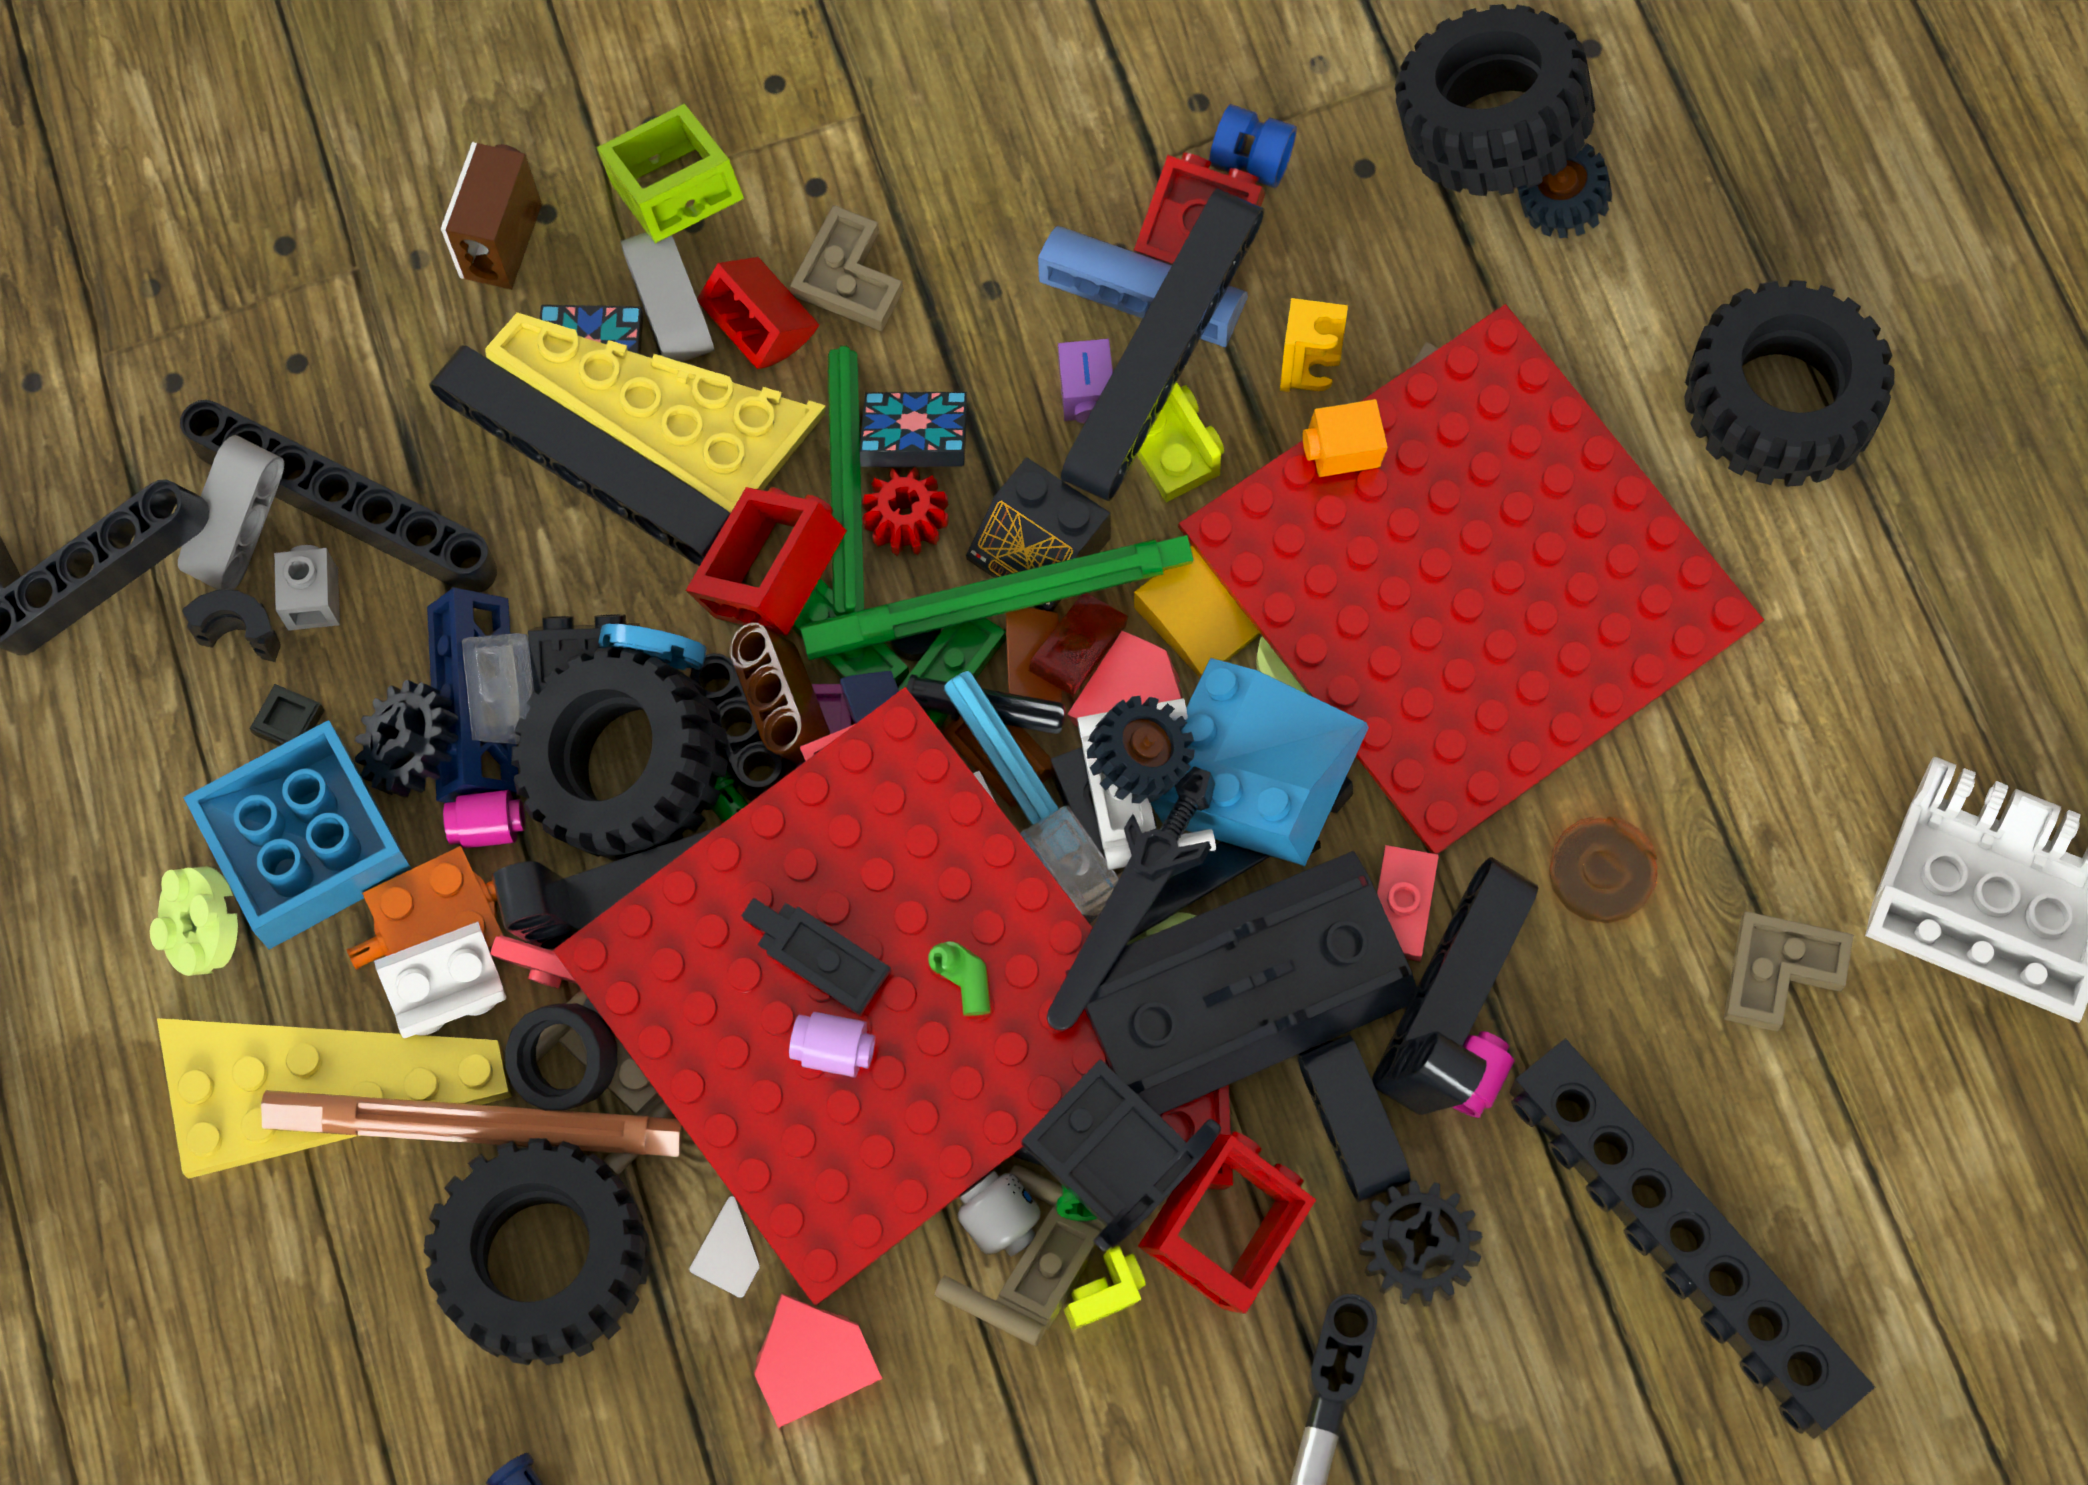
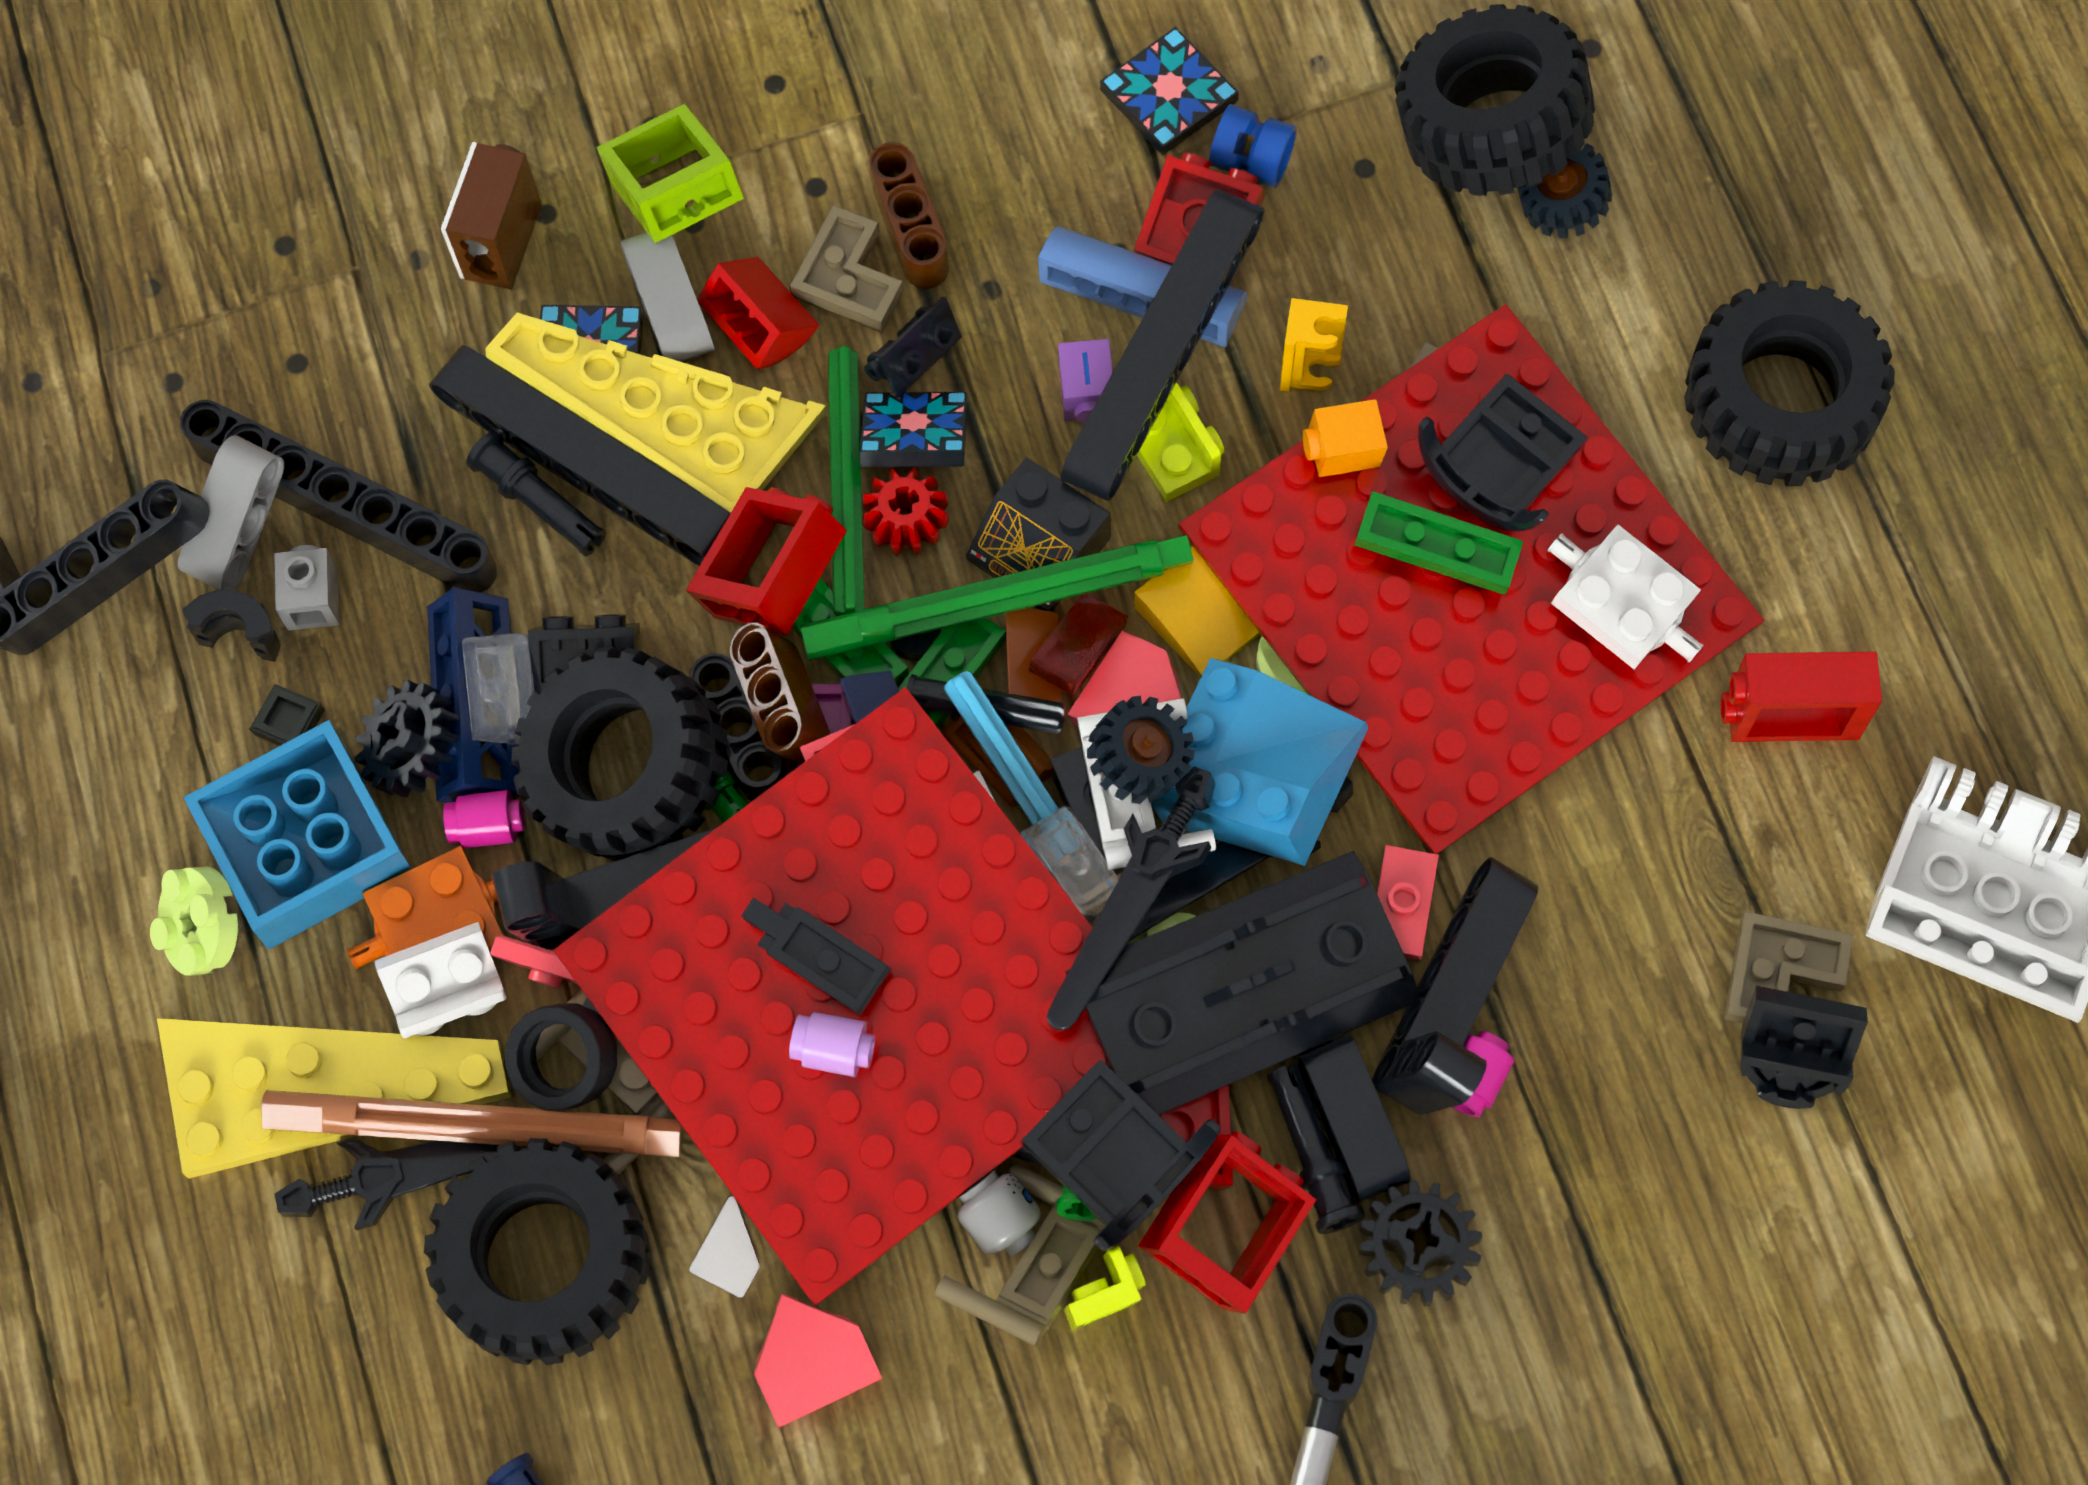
(383, 1176): none -> black sword
(519, 480): none -> black pin
(668, 647): dark azure tile -> none
(905, 195): none -> reddish brown beam
(917, 347): none -> black hinge
(966, 971): bright green arm -> none
(1169, 91): none -> tile
(1321, 1171): none -> black pin
(1438, 543): none -> green plate
(1502, 455): none -> black piece
(1603, 869): clear orange tile -> none
(1626, 597): none -> white plate
(1758, 1290): black brick -> none
(1799, 1046): none -> black slope
(1802, 696): none -> red window

